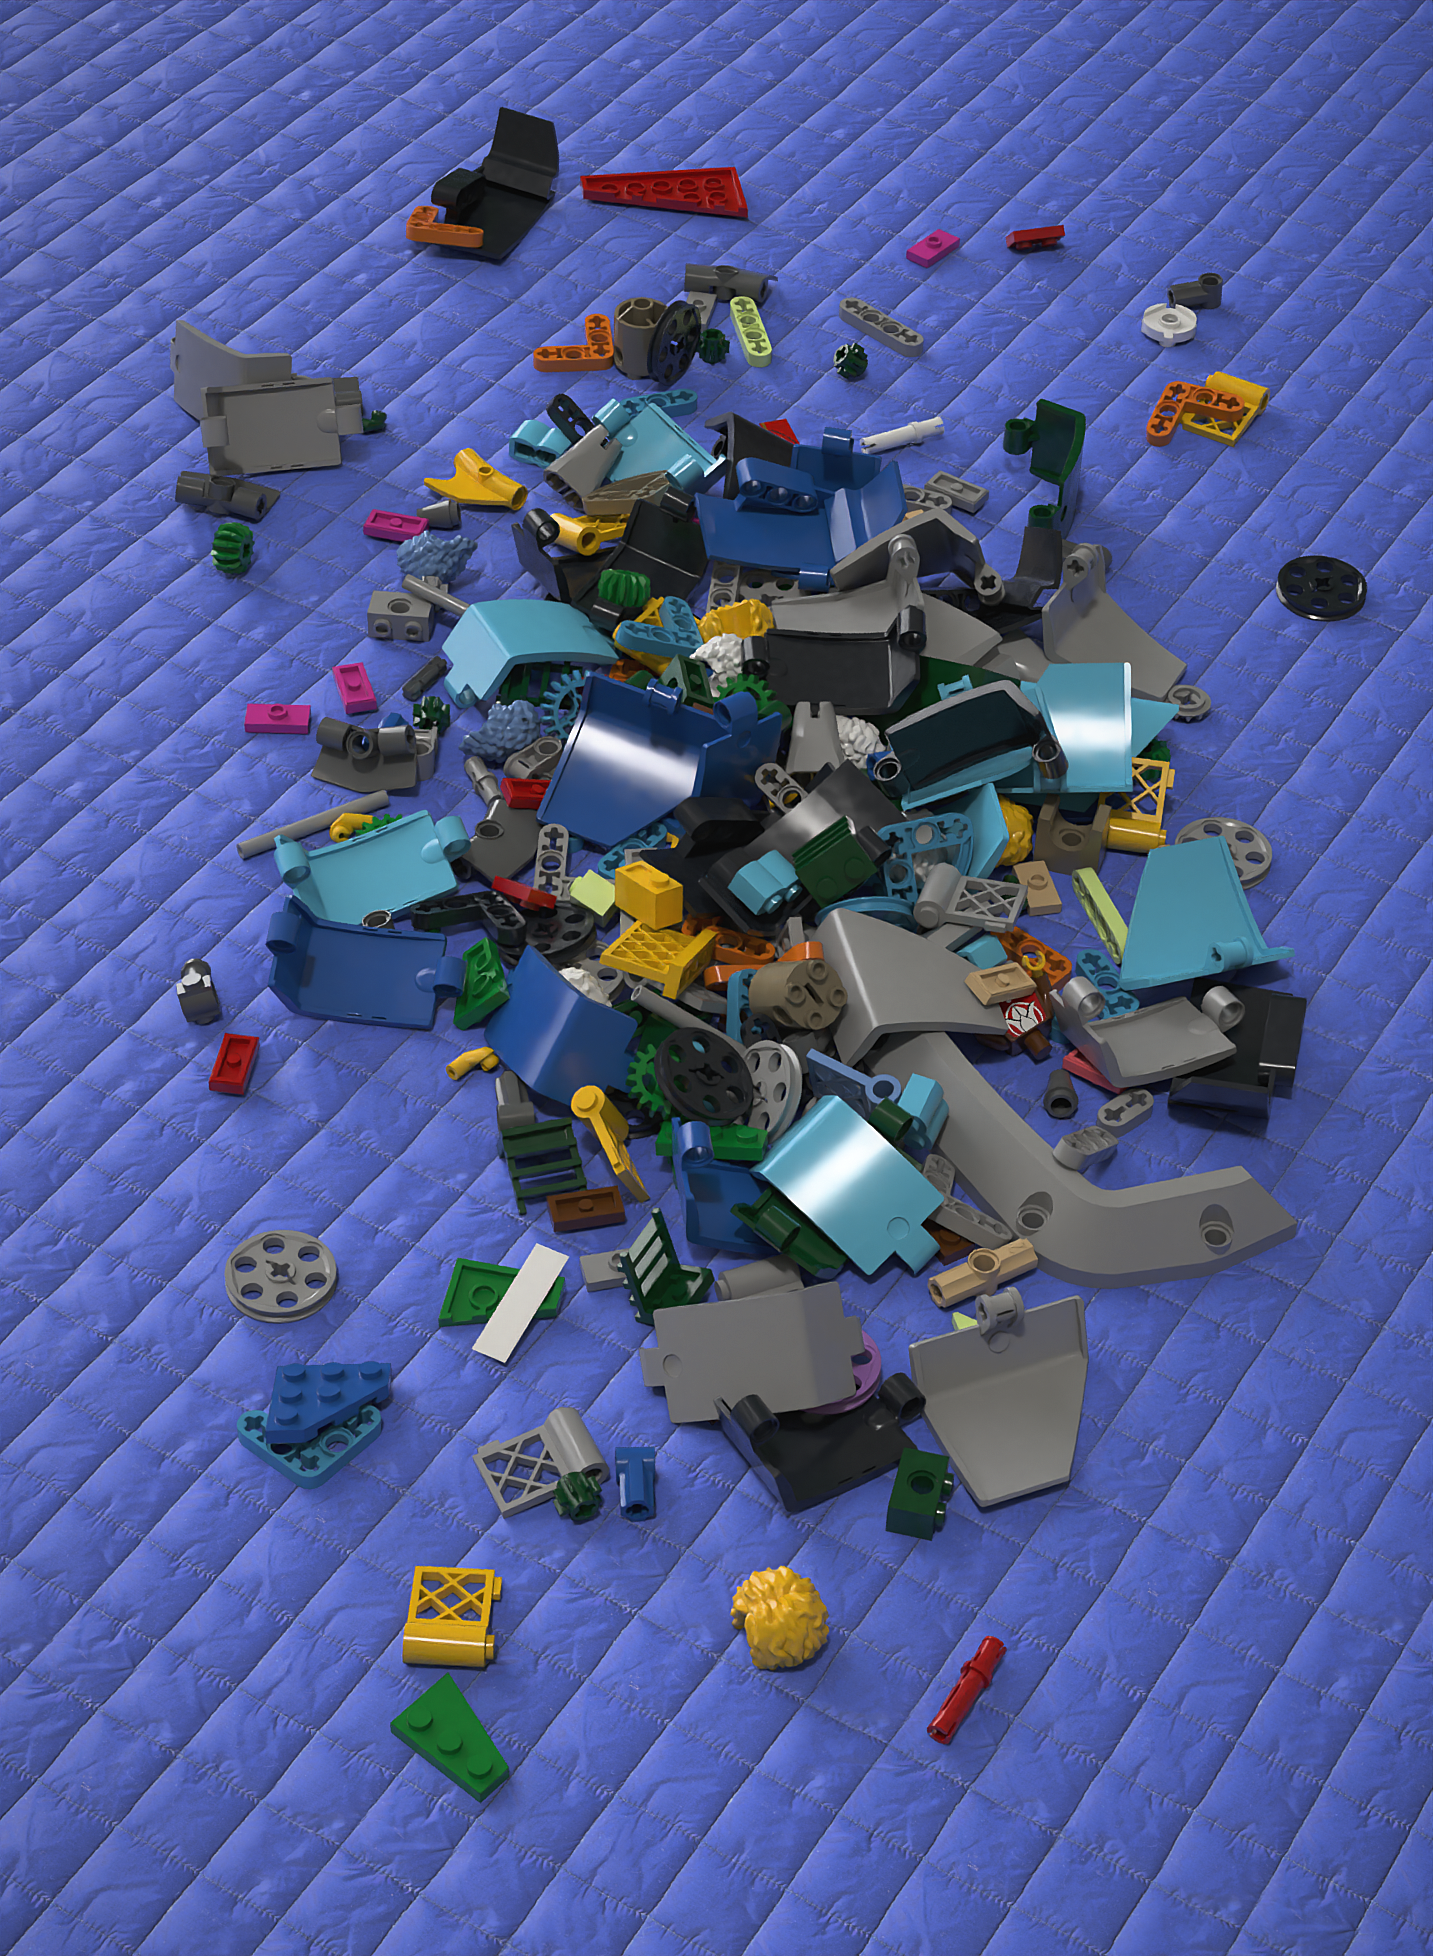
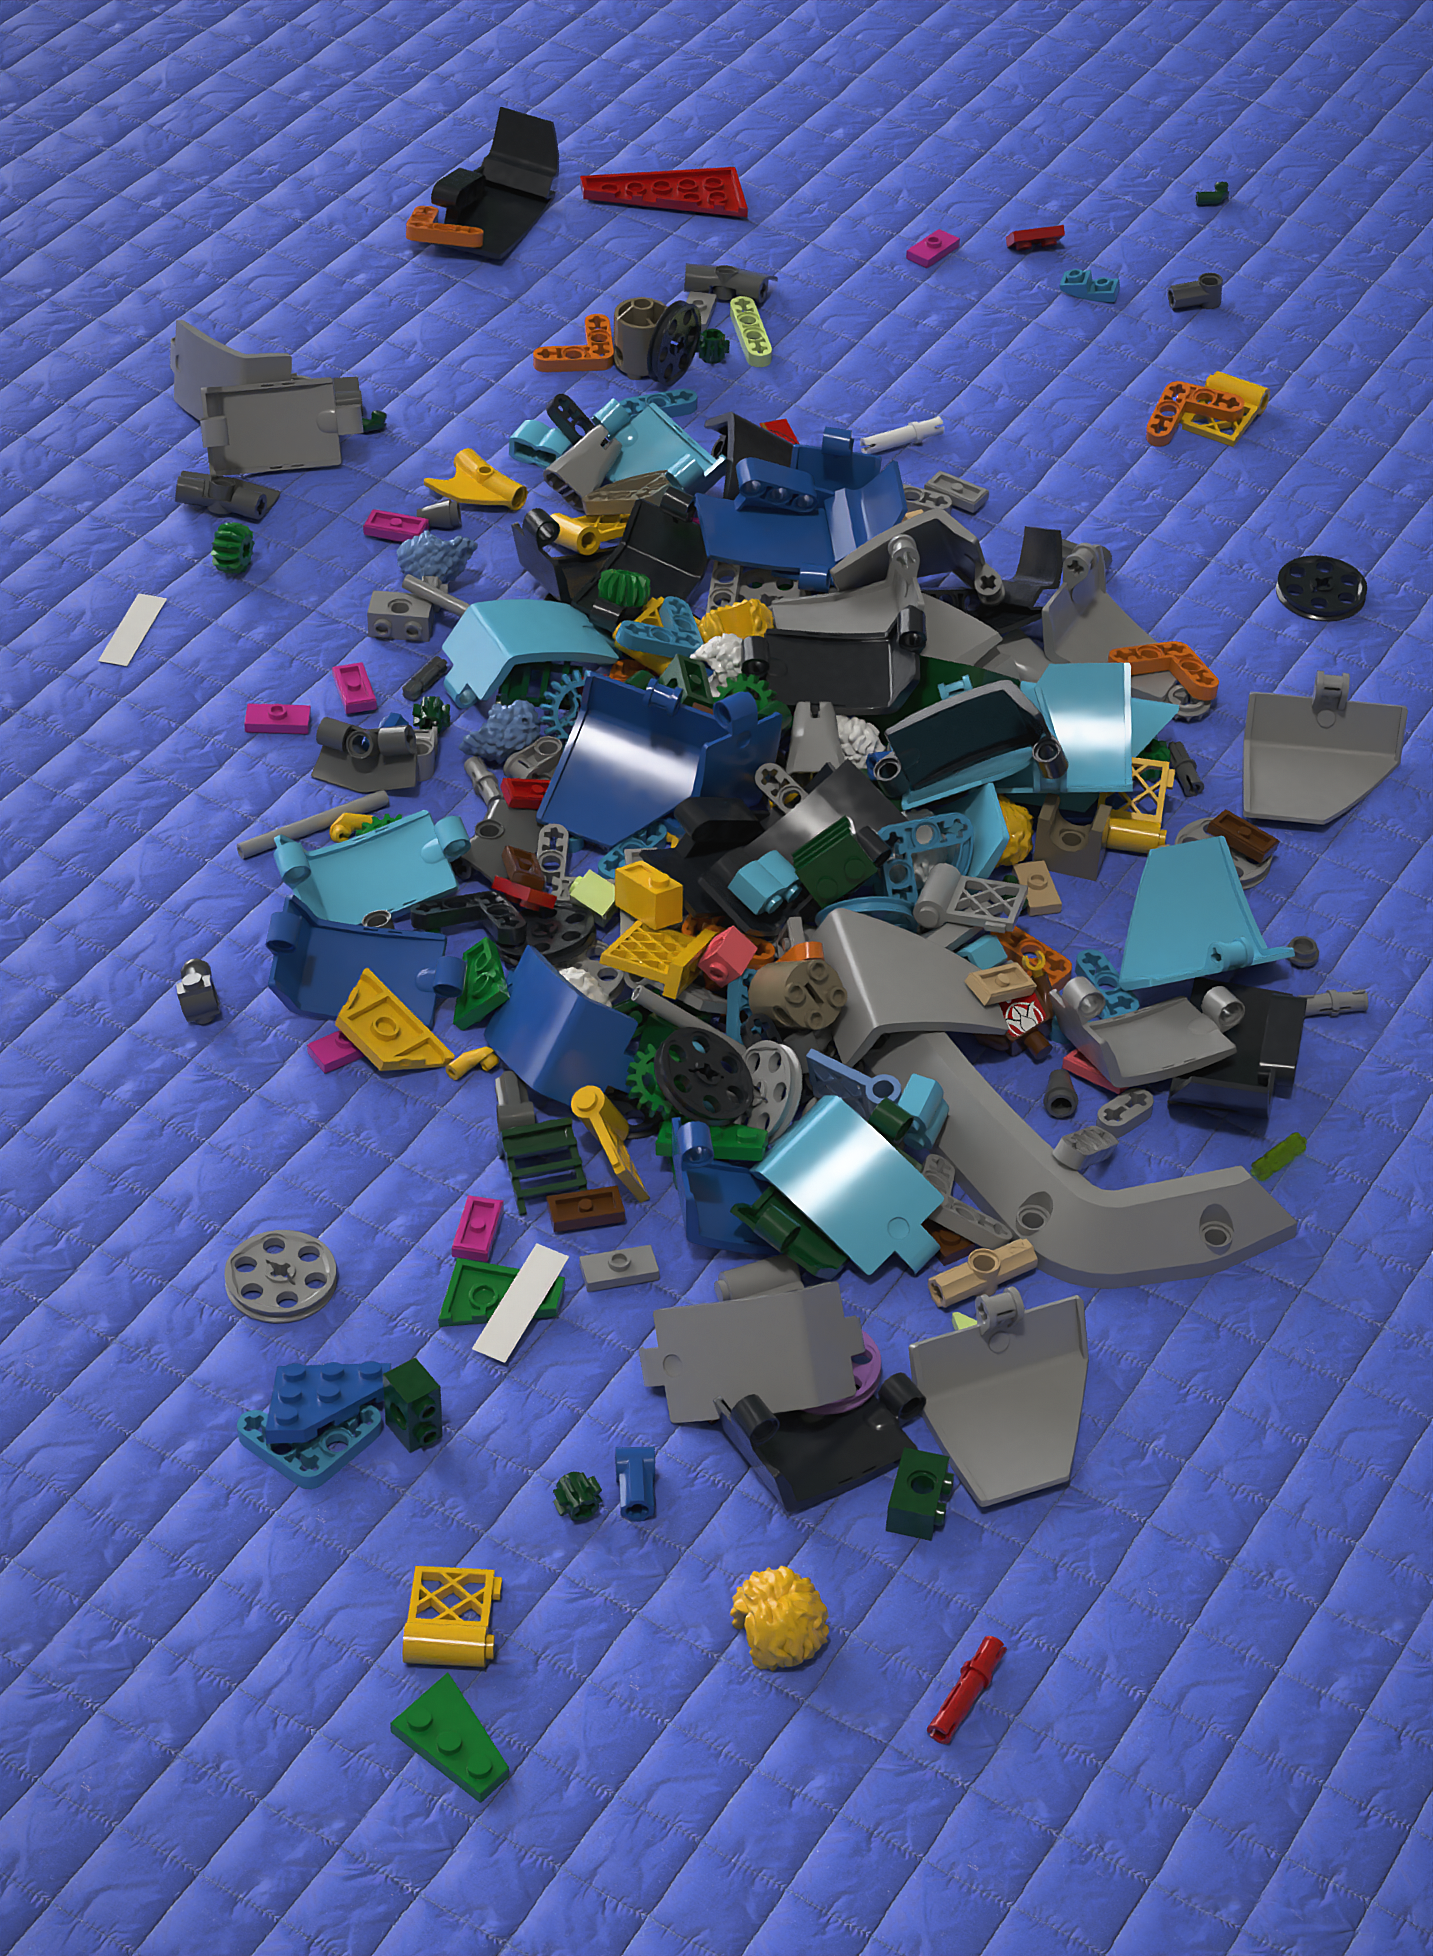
(132, 629): none -> white sticker
(234, 1063): red plate -> none
(333, 1051): none -> dark pink plate
(388, 1029): none -> yellow wing
(412, 1405): none -> dark green brick
(477, 1228): none -> dark pink plate
(523, 867): none -> reddish brown plate
(564, 1441): light grey piece -> none
(656, 1274): dark green plate -> none
(727, 956): none -> coral brick
(850, 360): dark green gear -> none
(882, 328): light grey beam -> none
(1056, 458): dark green panel -> none
(1081, 285): none -> dark azure slope
(1100, 911): yellowish green beam -> none
(1169, 324): white plate -> none
(1176, 658): none -> orange beam
(1185, 769): none -> dark grey axle
(1213, 198): none -> dark green arm
(1243, 836): none -> reddish brown plate
(1278, 1156): none -> clear neon green axle
(1305, 951): none -> flat silver plate
(1317, 752): none -> light grey panel
(1336, 1002): none -> light grey pin

